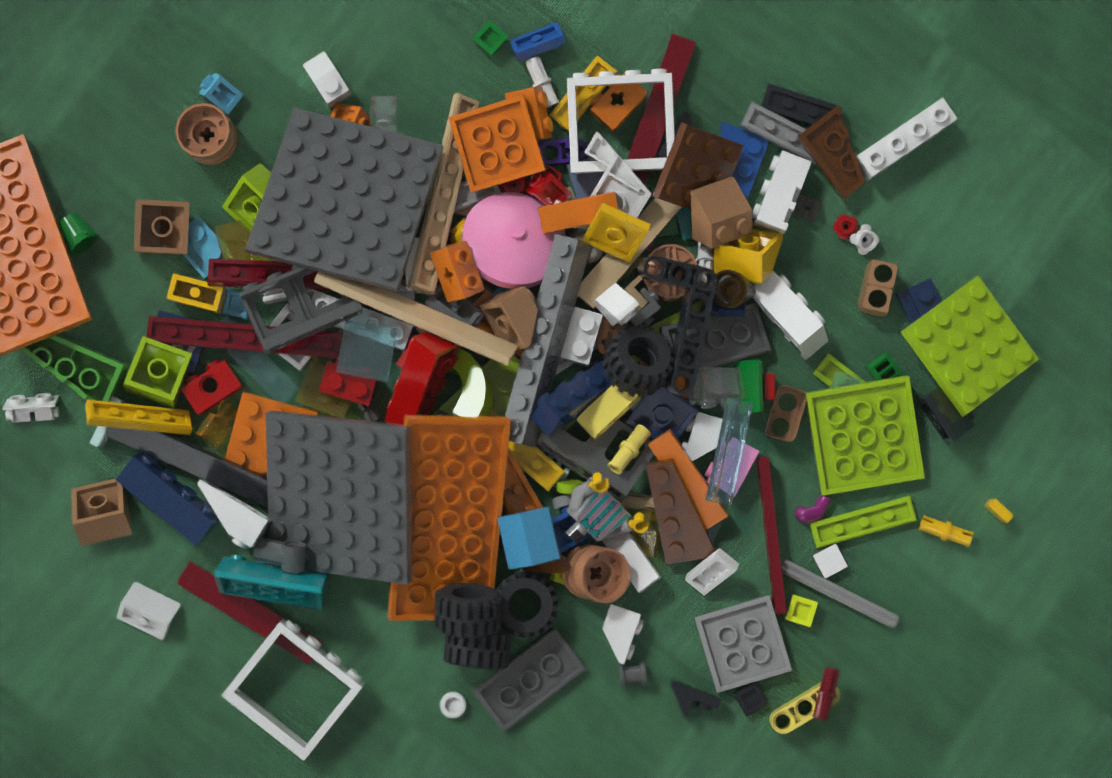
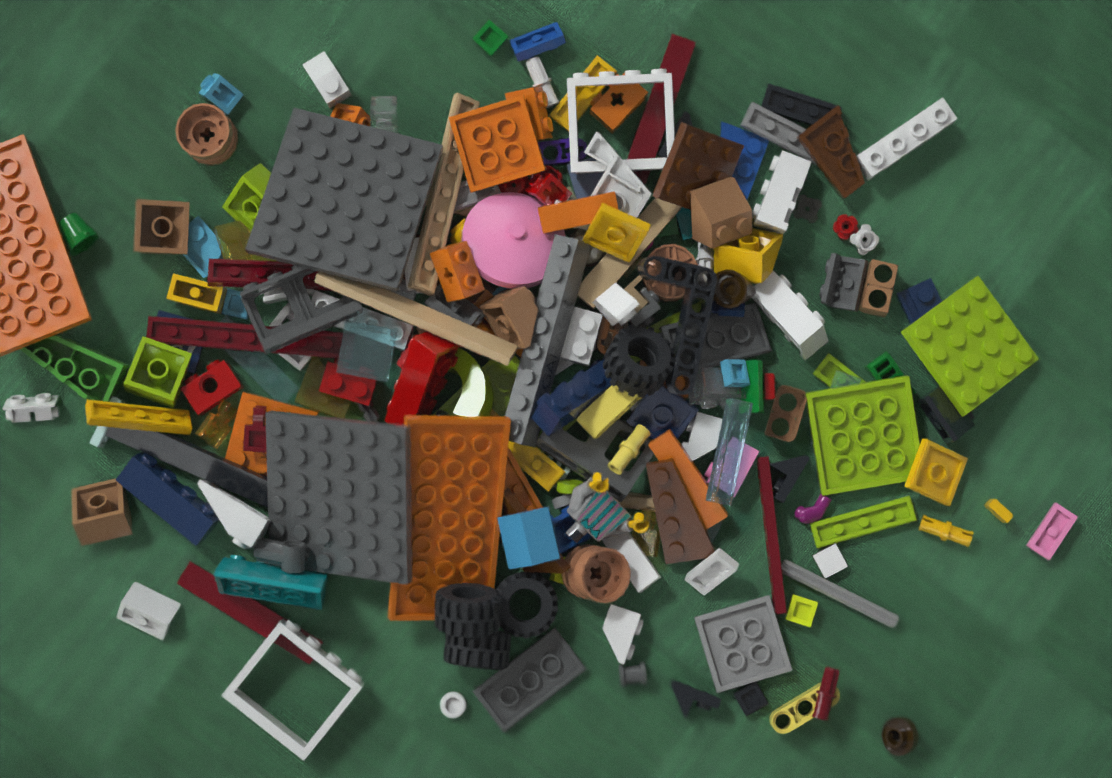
(256, 433): none -> dark red plate
(734, 373): none -> medium azure tile
(791, 469): none -> black slope
(843, 282): none -> dark grey bracket
(900, 736): none -> dark brown plate
(936, 472): none -> yellow tile
(1051, 531): none -> bright pink plate

